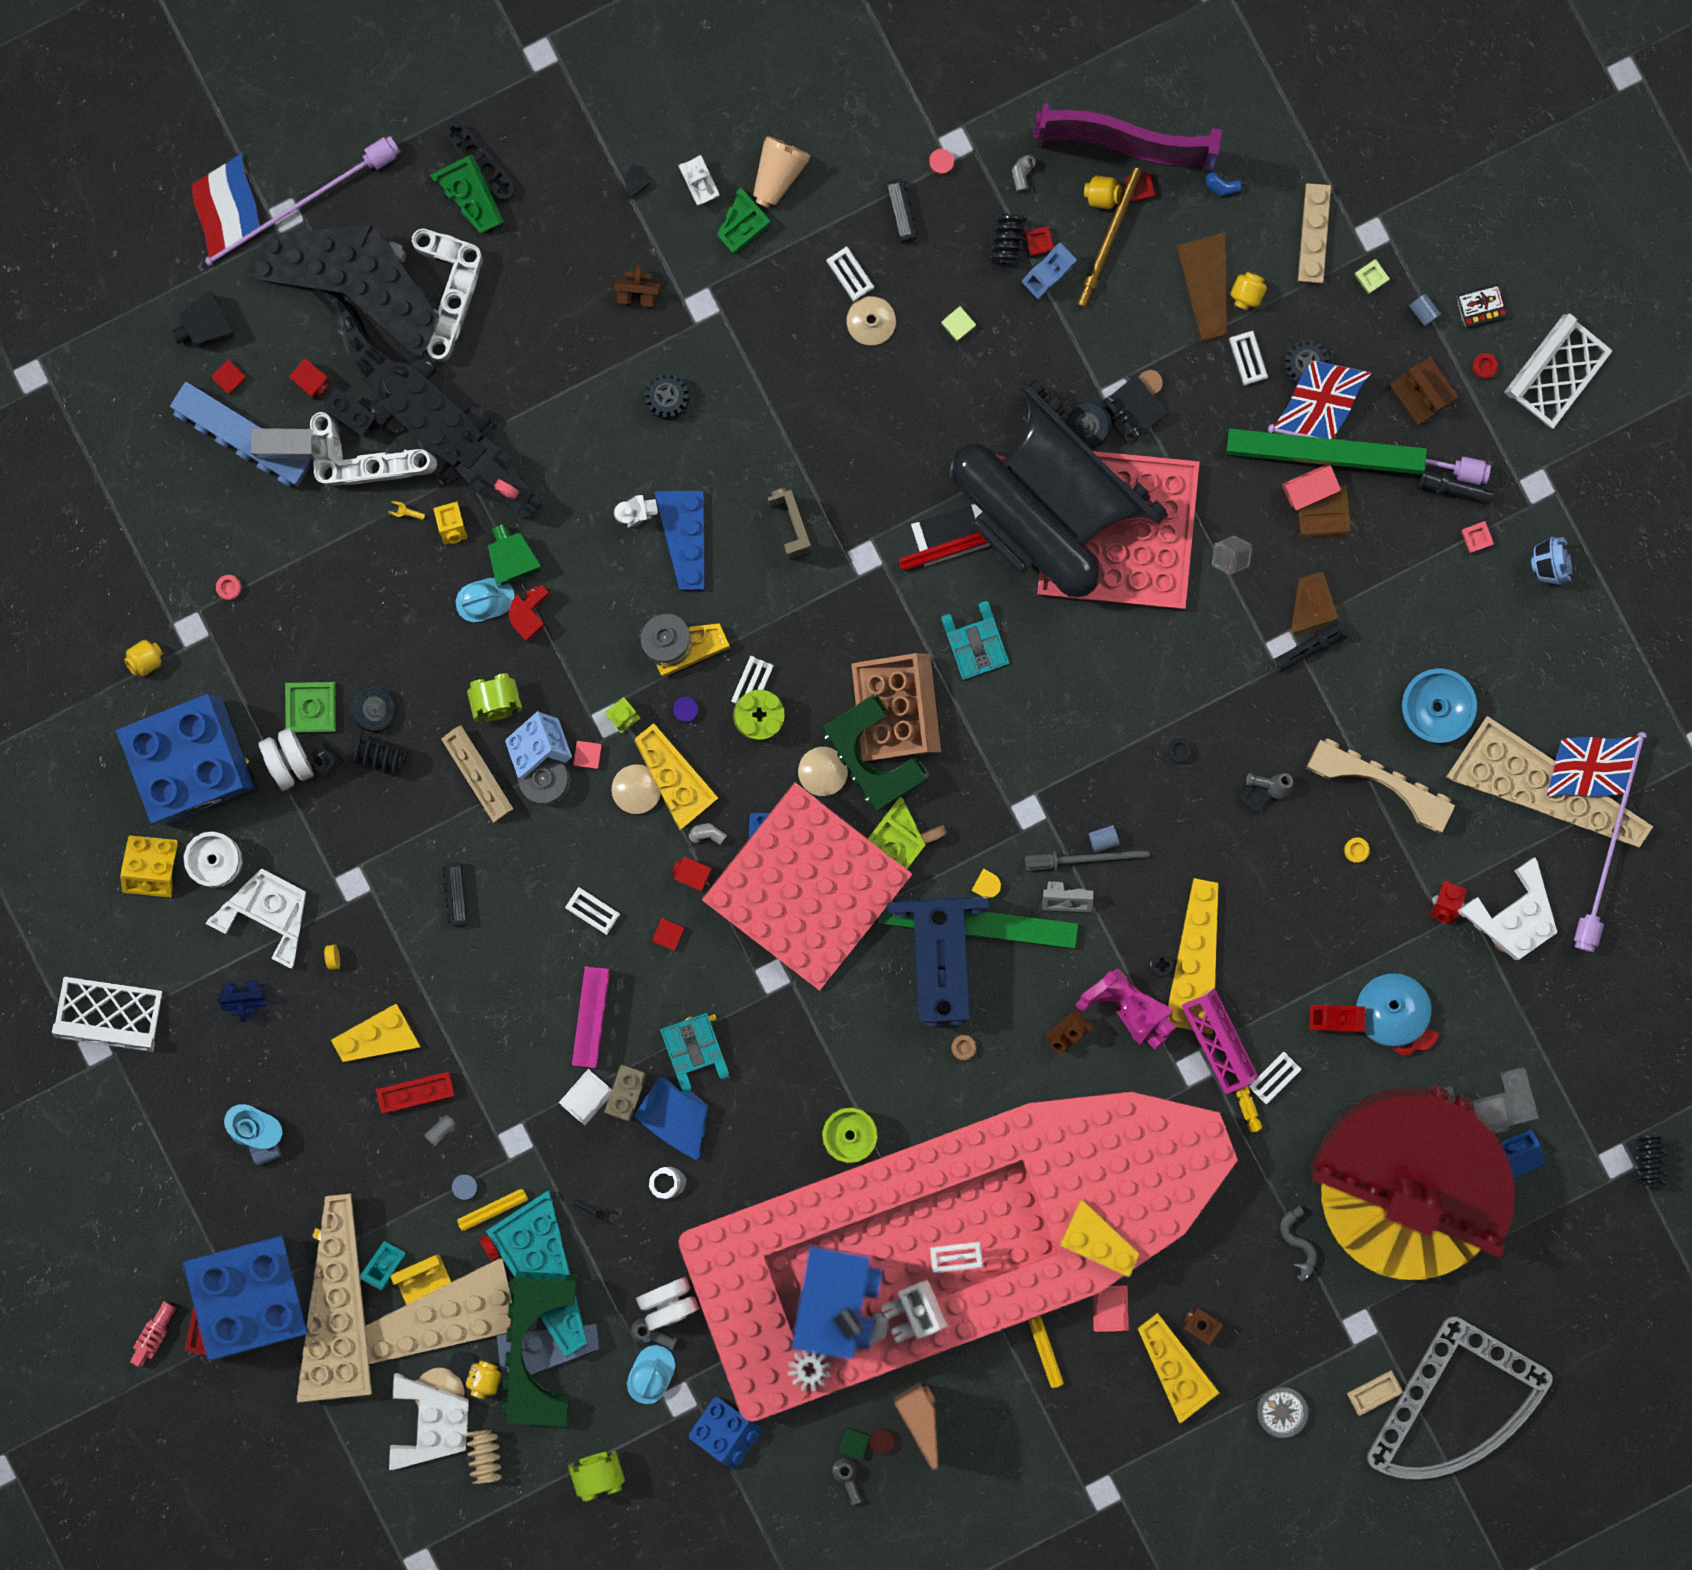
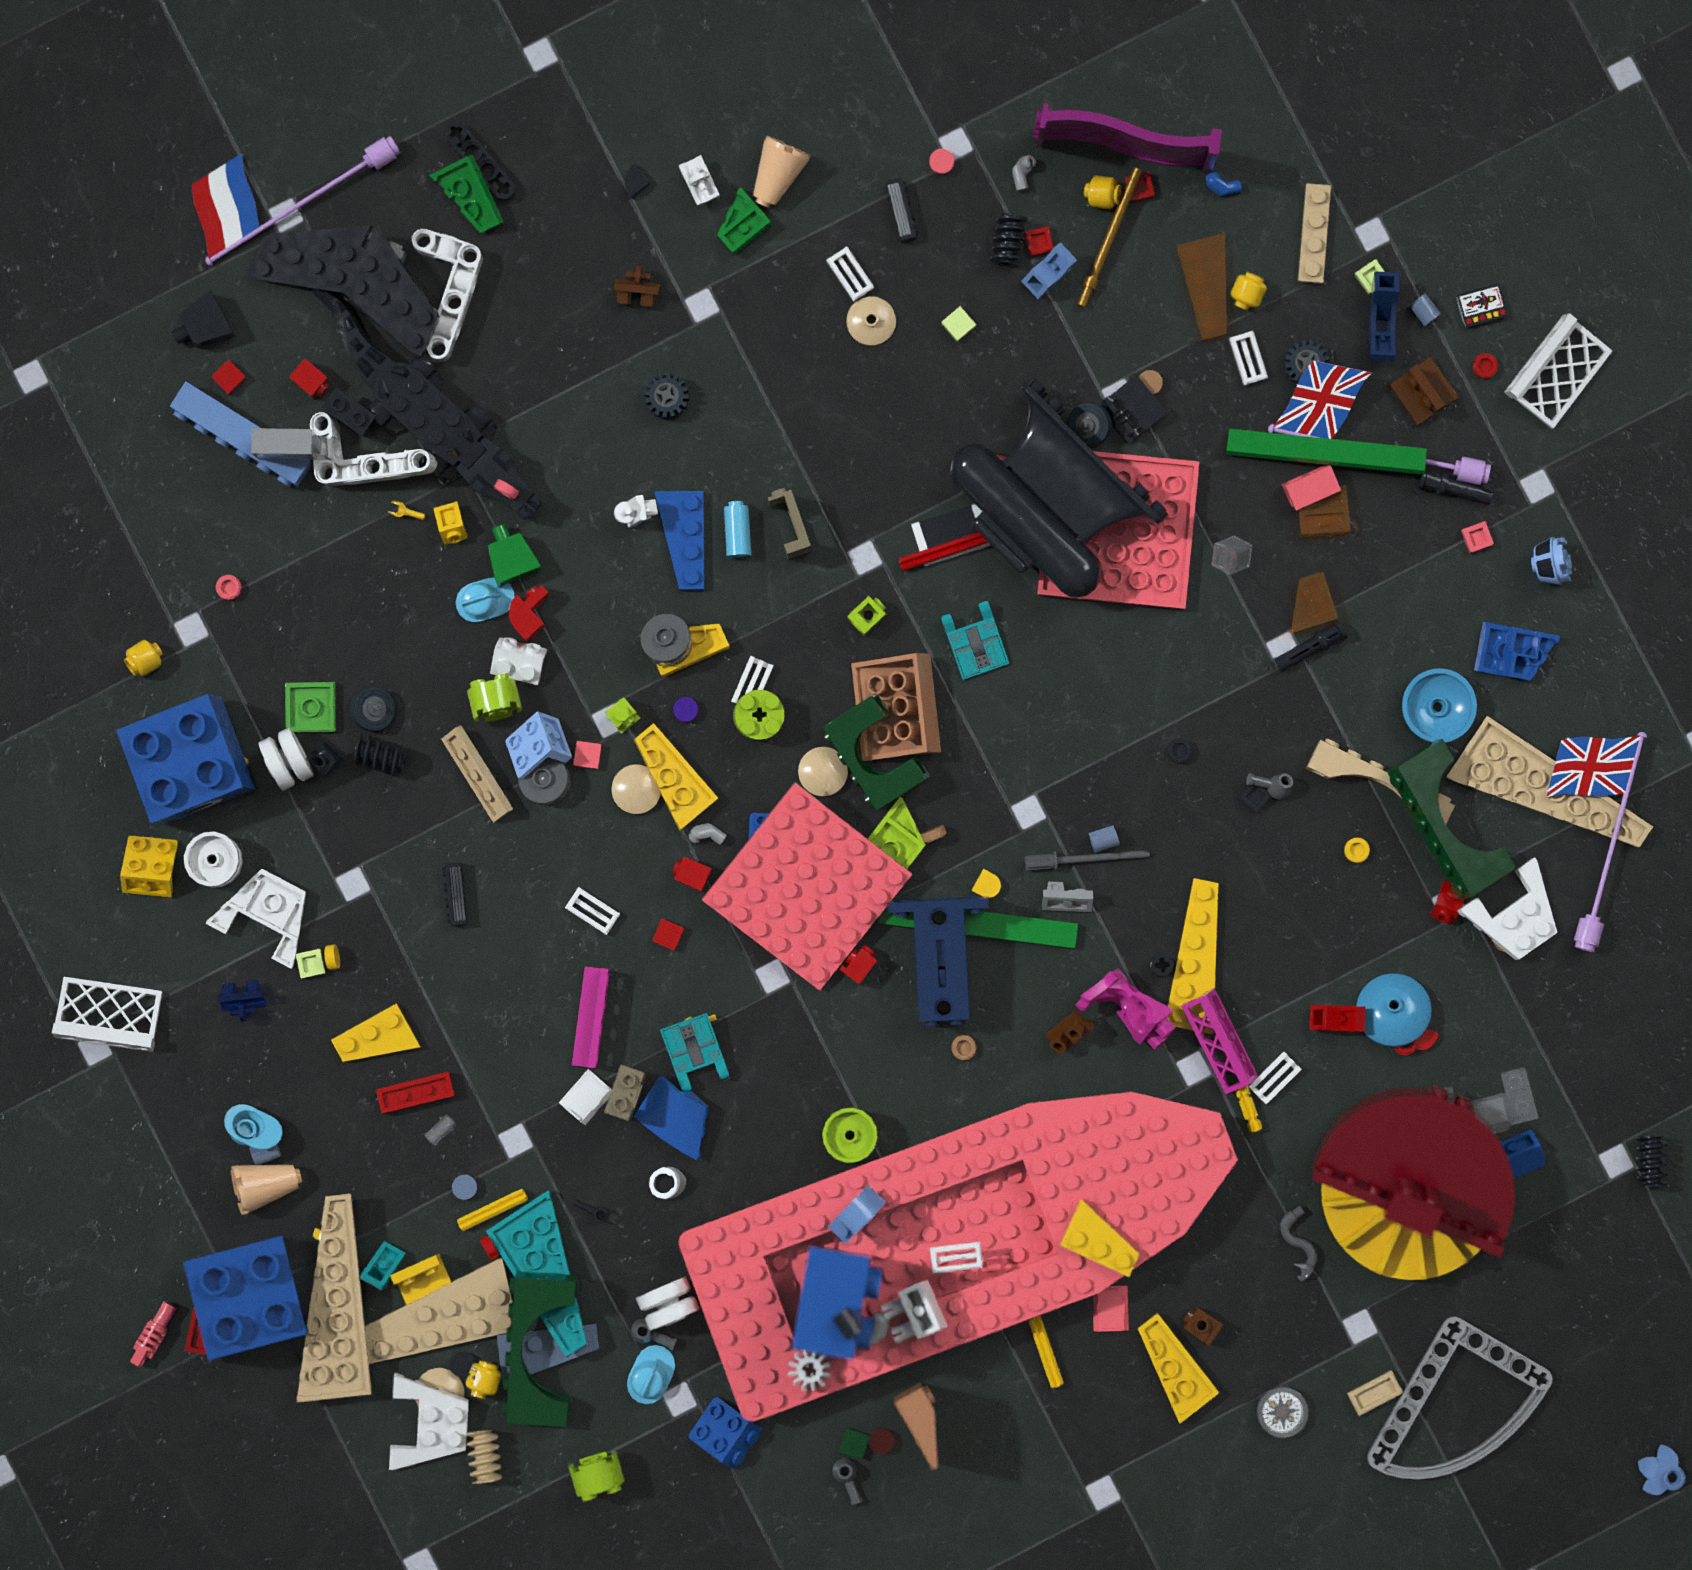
(263, 1184): none -> light nougat cone
(310, 963): none -> yellowish green tile
(518, 660): none -> white bracket
(737, 529): none -> medium azure brick
(856, 1214): none -> medium blue brick
(857, 619): none -> lime brick
(859, 964): none -> red brick
(1383, 316): none -> dark blue arch
(1418, 784): none -> dark green arch
(1512, 651): none -> blue slope
(1658, 1469): none -> medium blue plate

